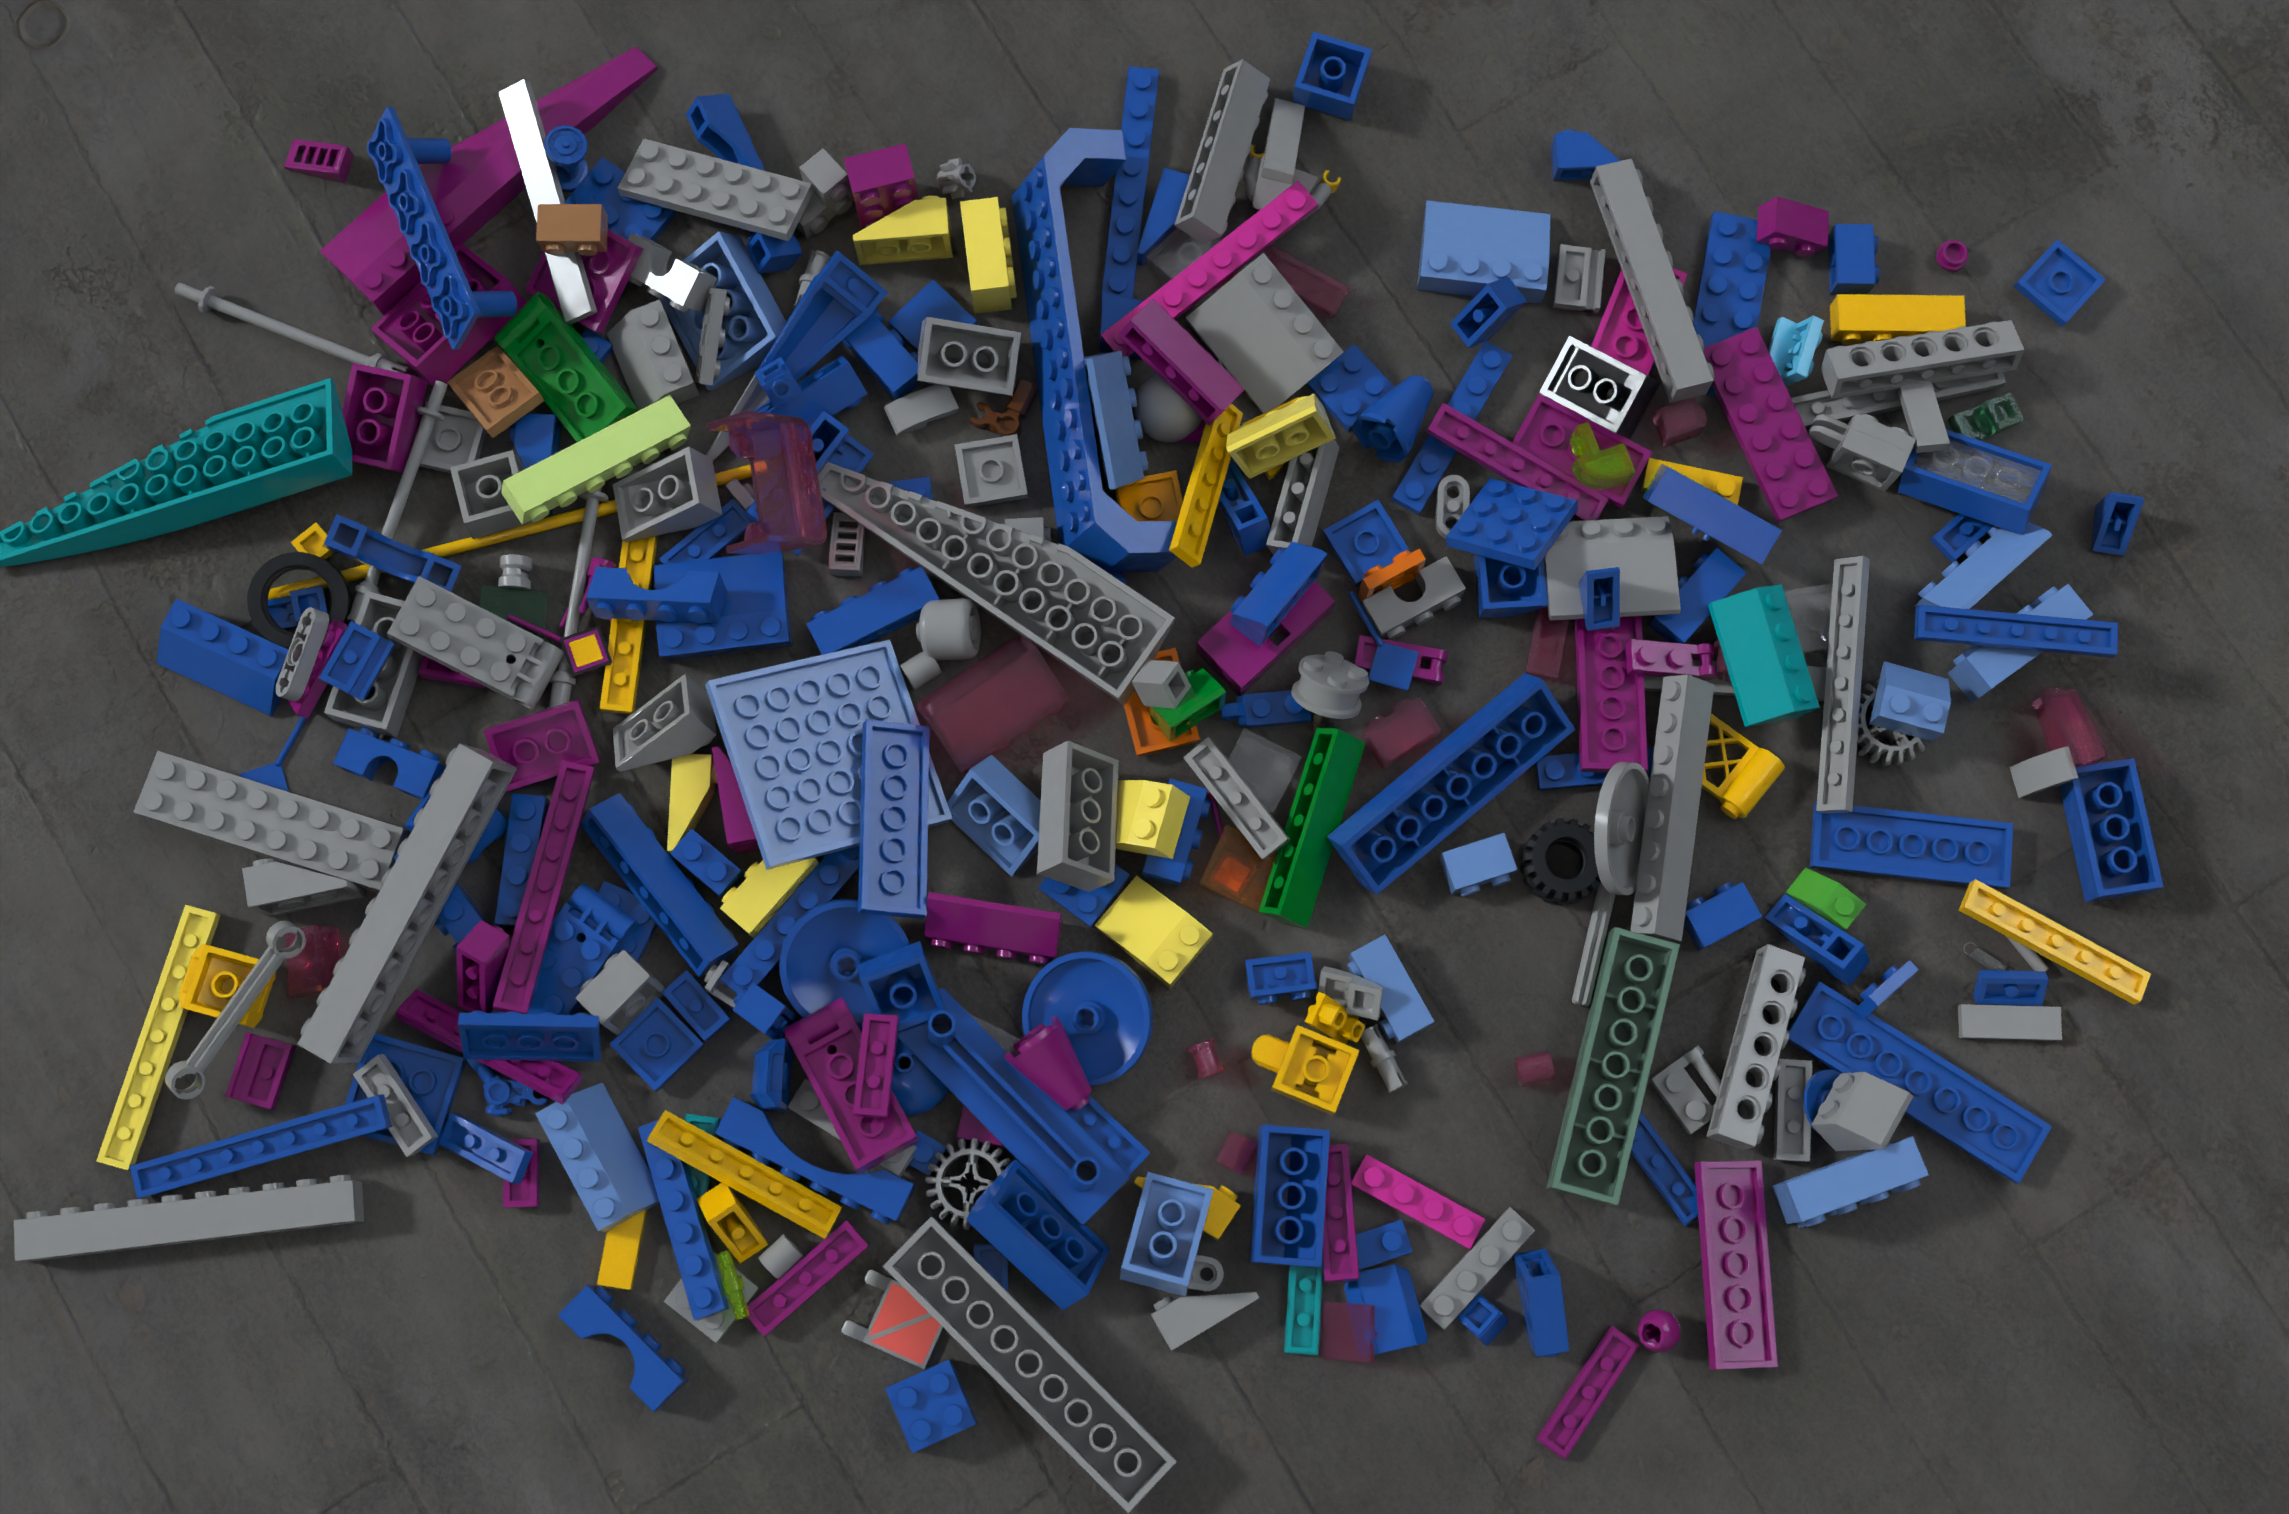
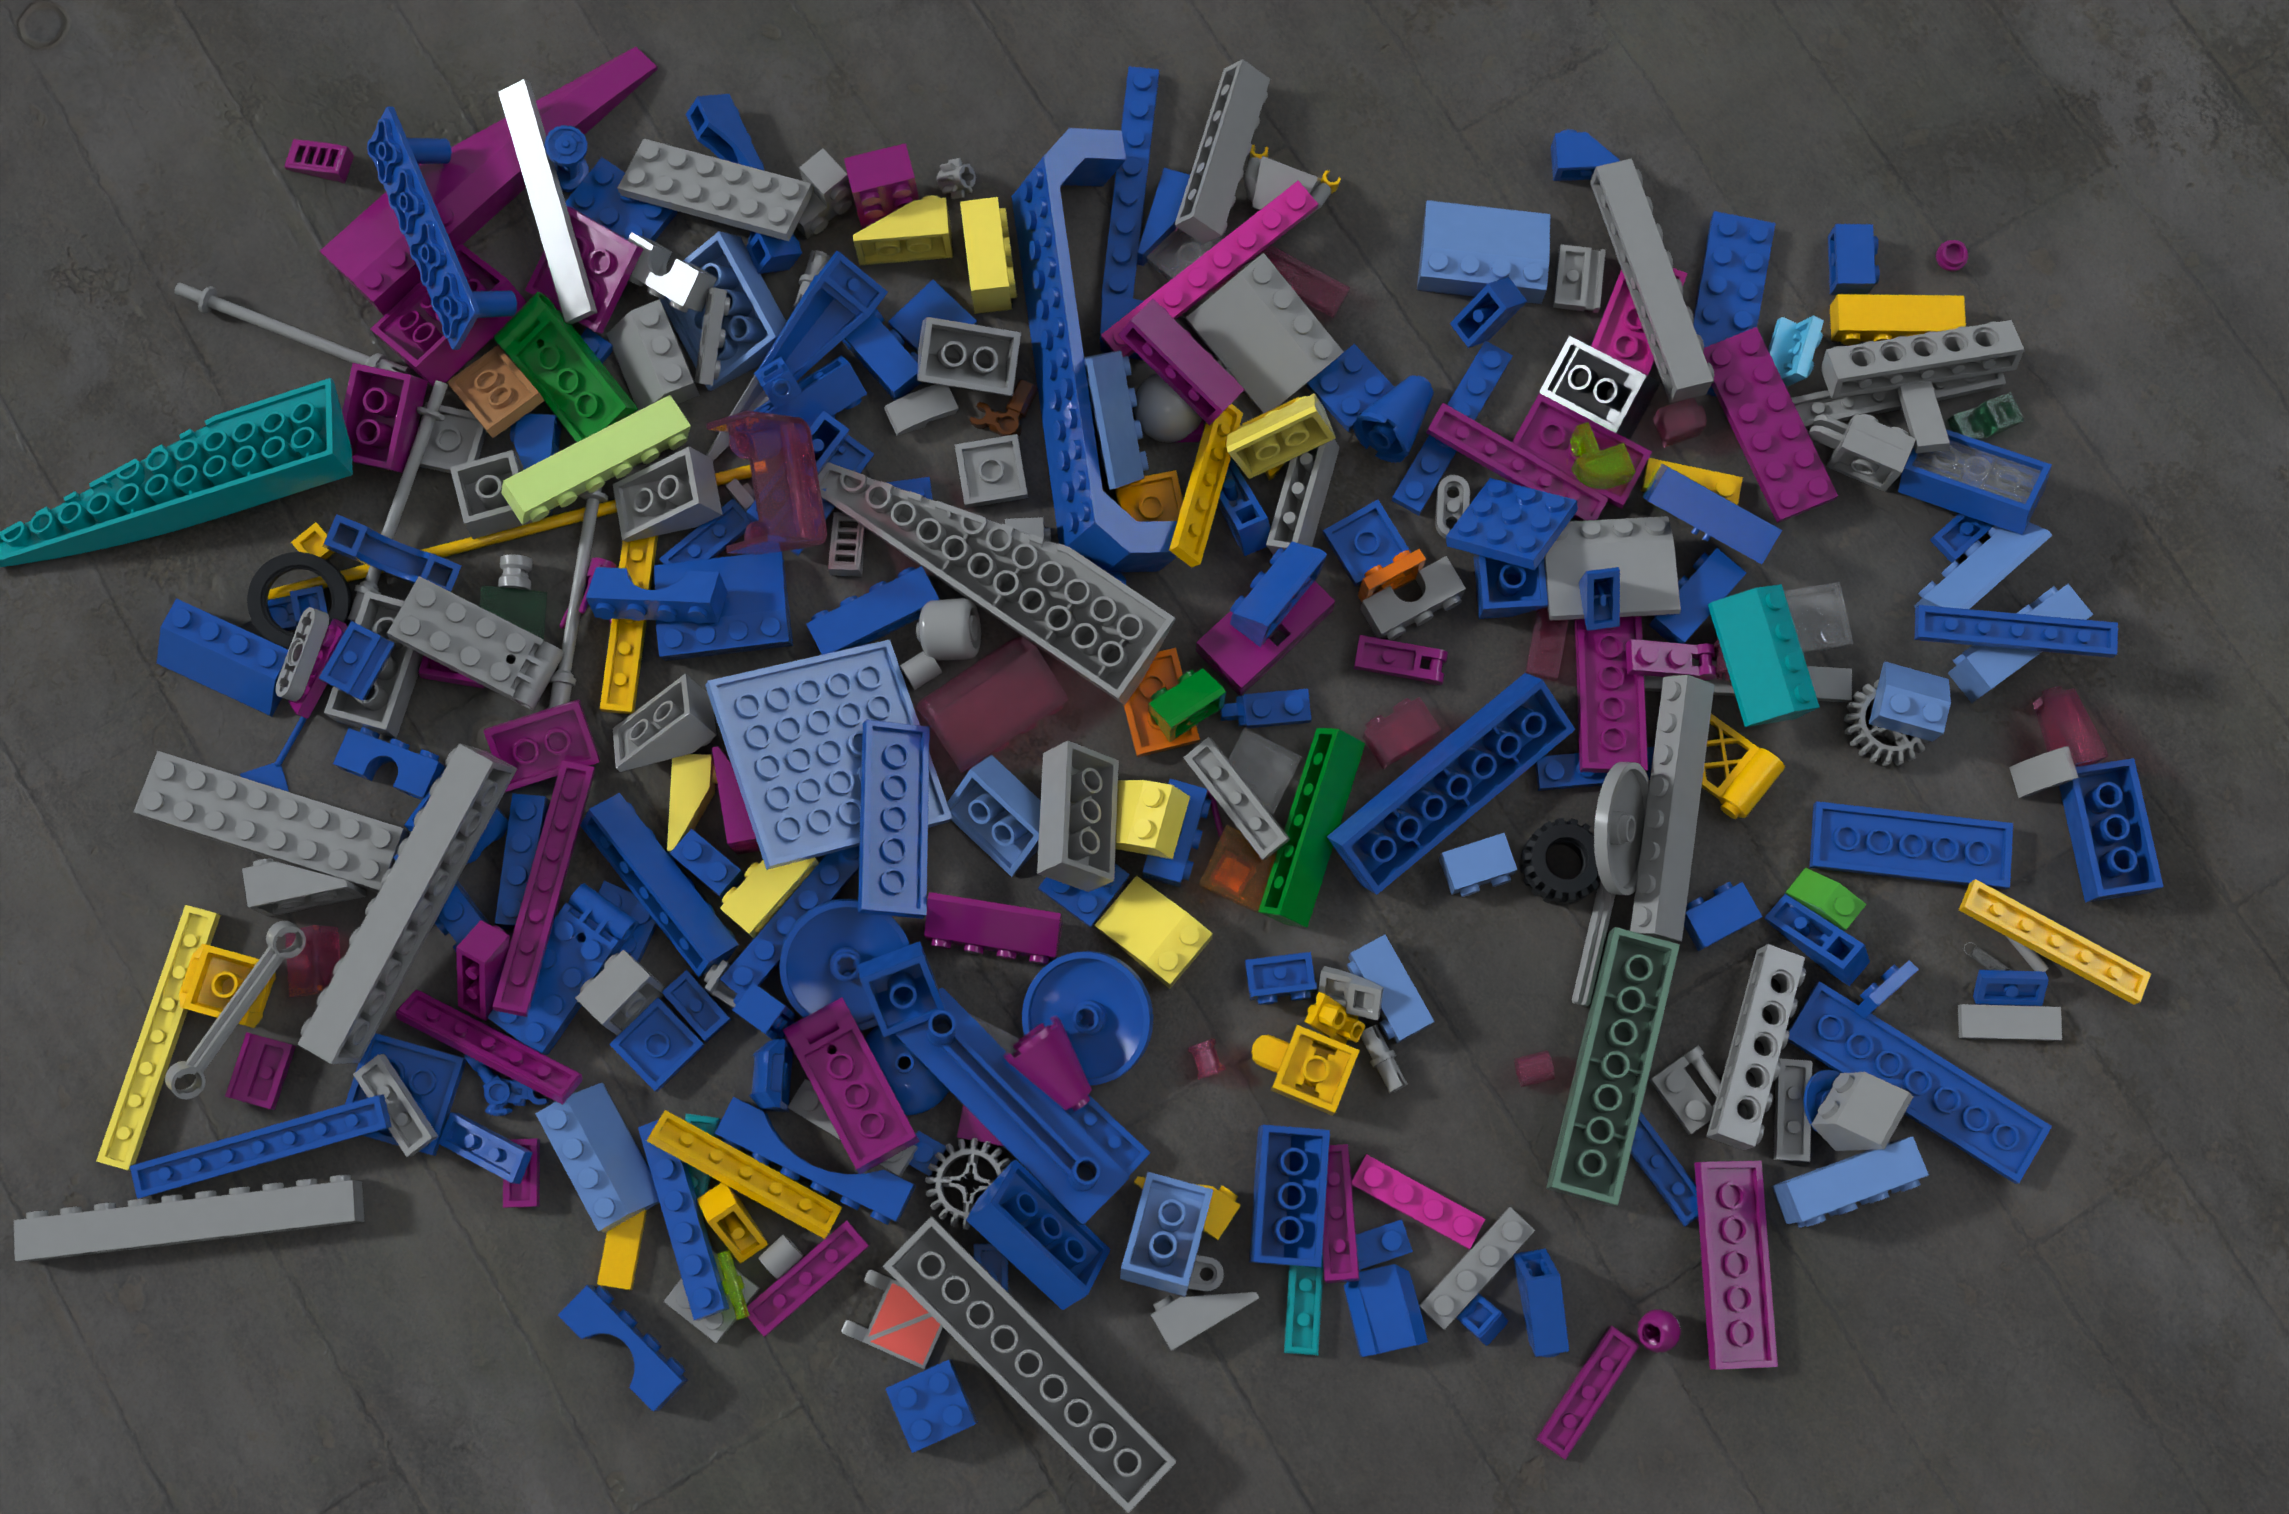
(530, 1036): blue plate -> none
(572, 228): medium nougat brick -> none
(583, 650): piece -> none
(876, 1065): magenta plate -> none
(1161, 684): light grey brick -> none
(1236, 1152): clear pink gear -> none
(1283, 141): light grey tile -> none
(1329, 687): light grey wheel -> none
(1332, 76): blue brick -> none
(1348, 1331): clear pink piece -> none
(1391, 664): blue piece -> none
(1792, 226): magenta brick -> none
(1843, 685): light grey plate -> none
(2059, 283): blue plate -> none
(2115, 522): blue slope -> none

